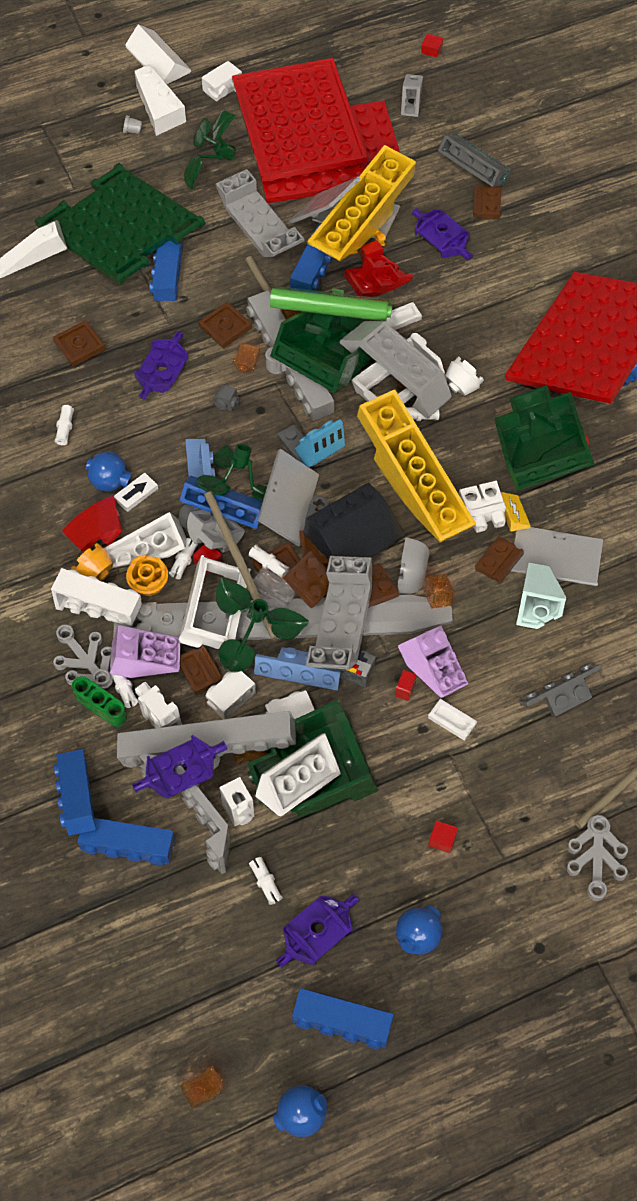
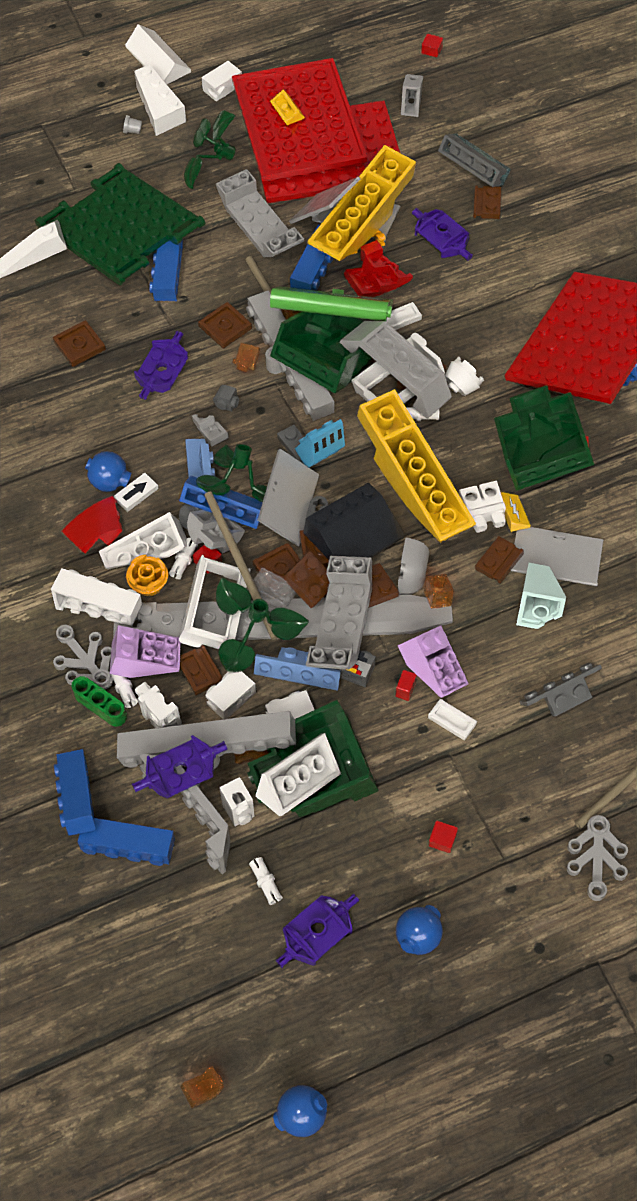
(64, 425): white pin -> none
(94, 563): light orange cone -> none
(211, 430): none -> light grey slope
(268, 561): white pin -> none
(287, 108): none -> yellow slope
(342, 1018): blue brick -> none

